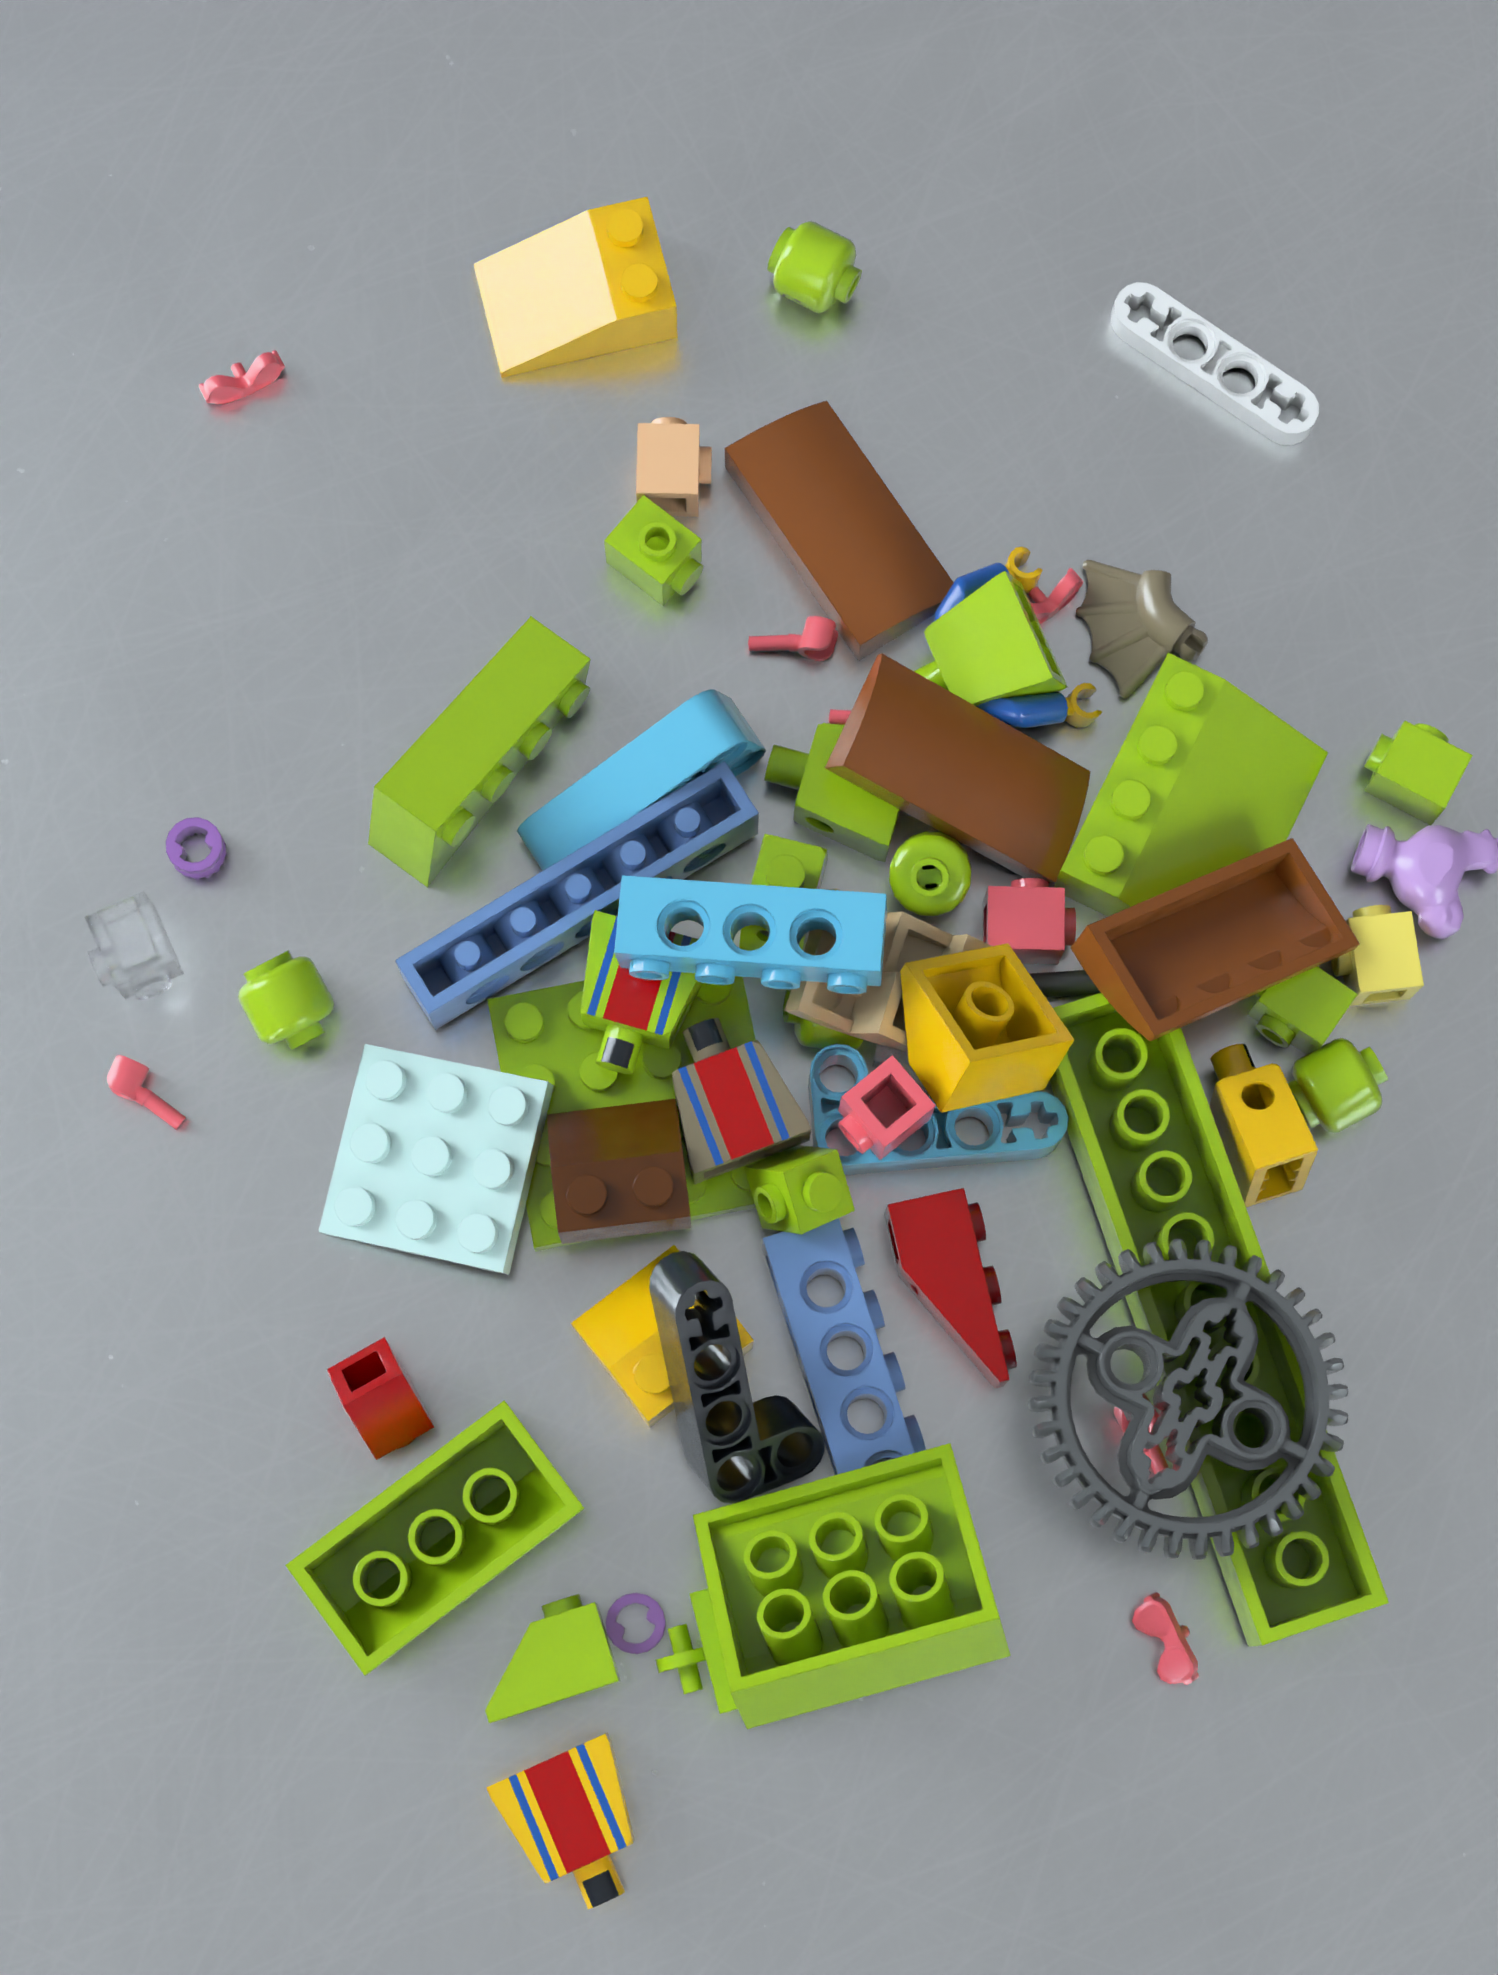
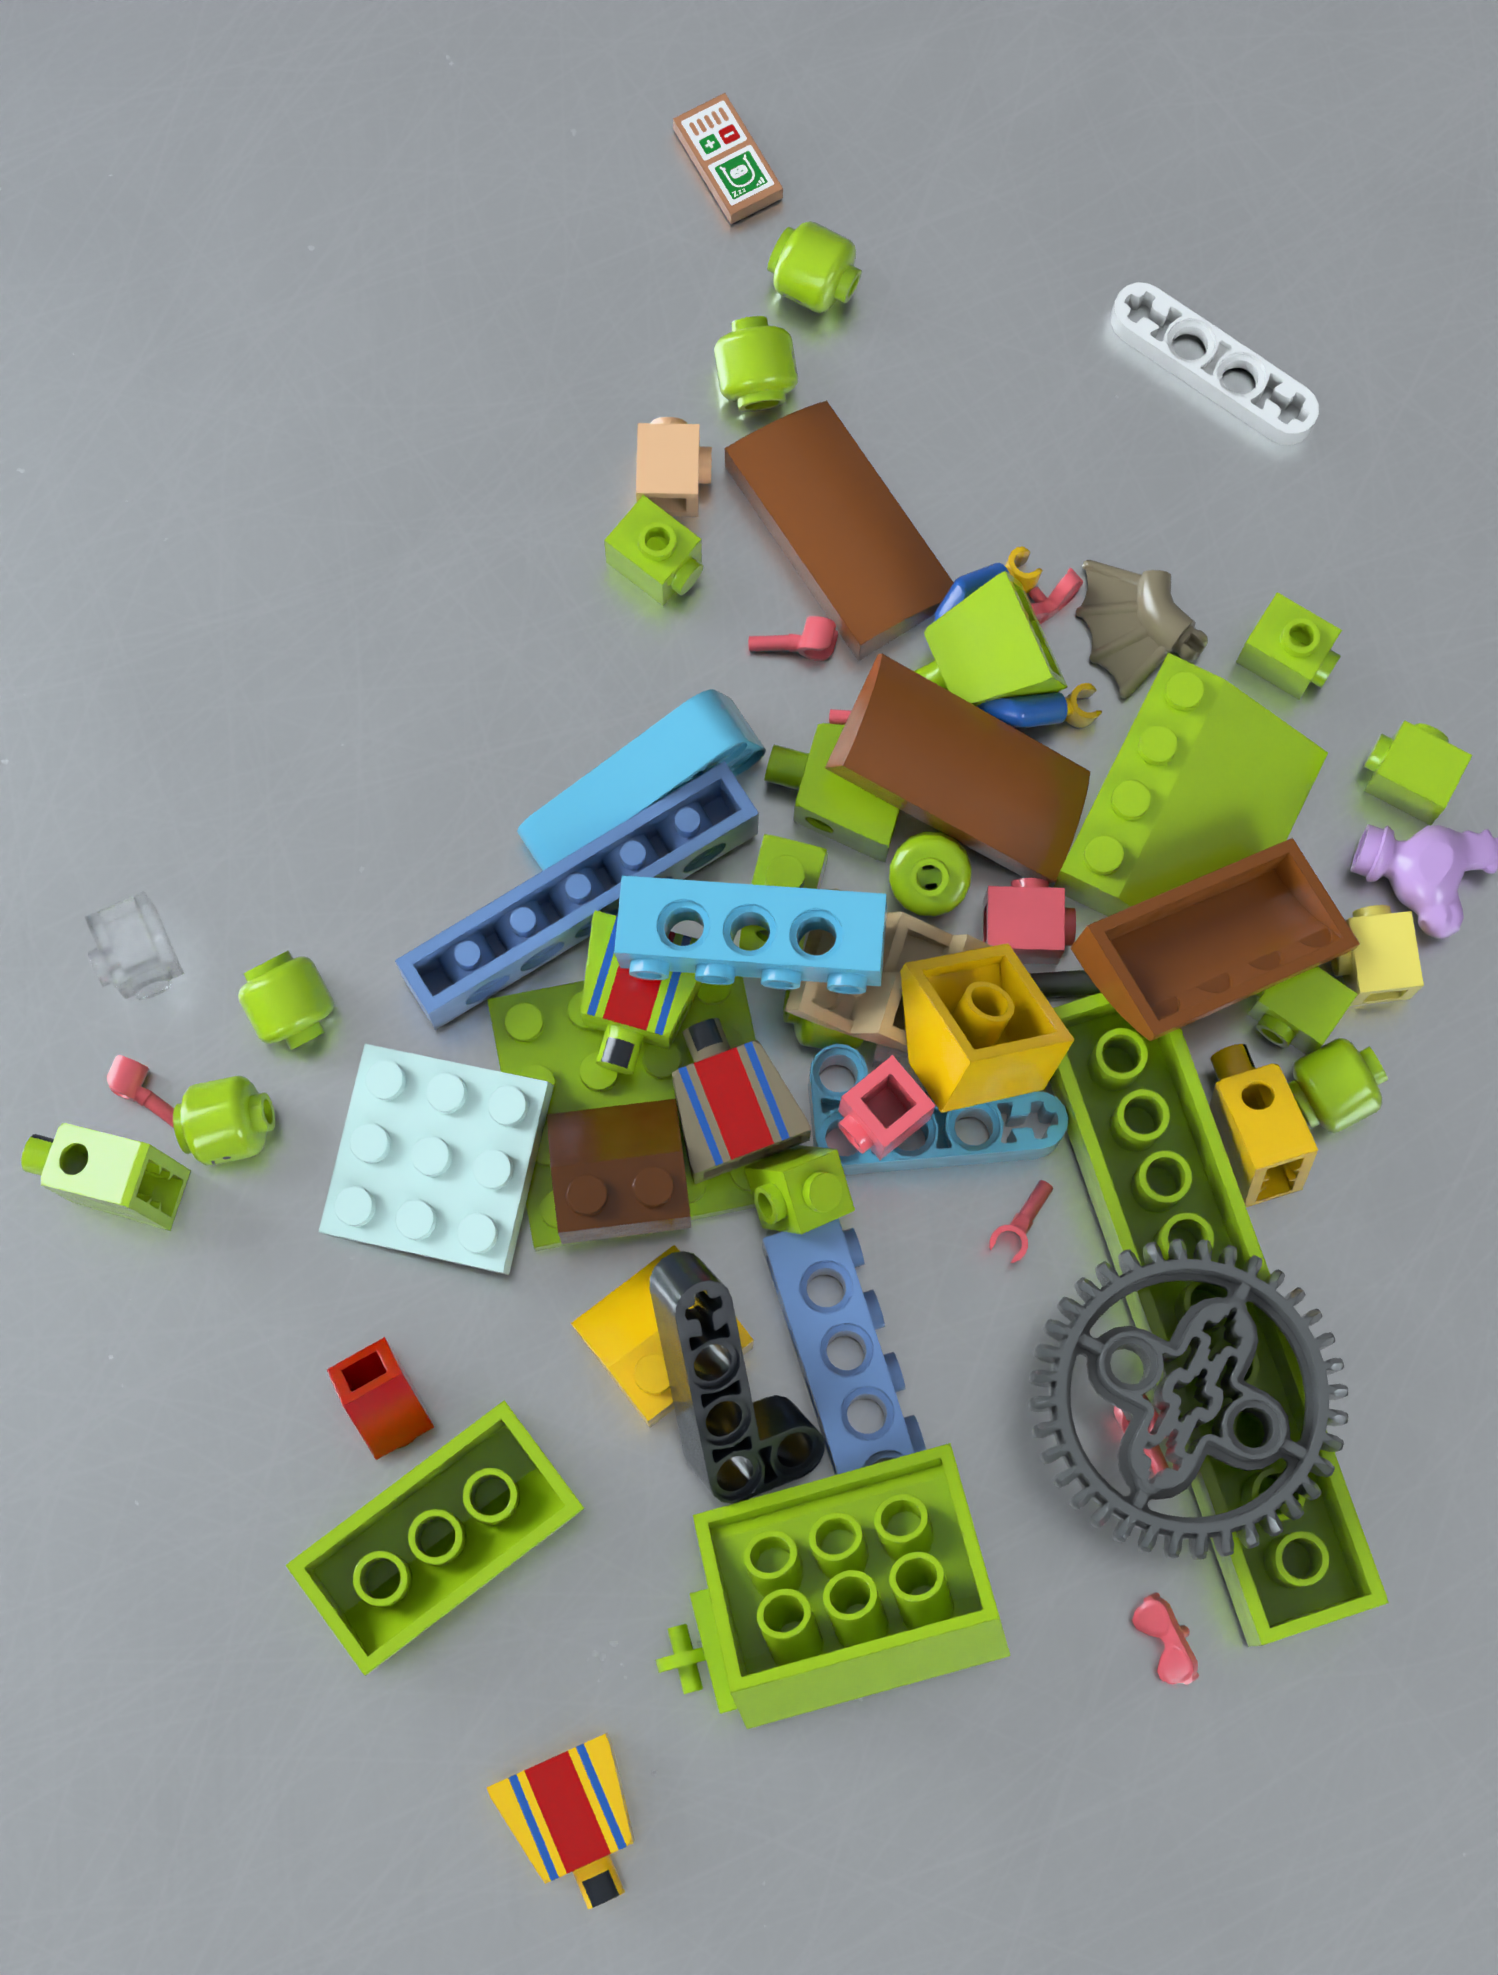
(108, 1173): none -> lime torso
(213, 839): medium lavender bush -> none
(223, 1120): none -> lime head
(226, 389): coral piece -> none
(475, 750): lime wedge -> none
(555, 1660): lime slope -> none
(579, 290): slope -> none
(654, 1615): medium lavender bush -> none
(727, 158): none -> tile
(755, 364): none -> lime head
(942, 1266): red slope -> none
(1024, 1219): none -> coral hand
(1290, 647): none -> lime brick

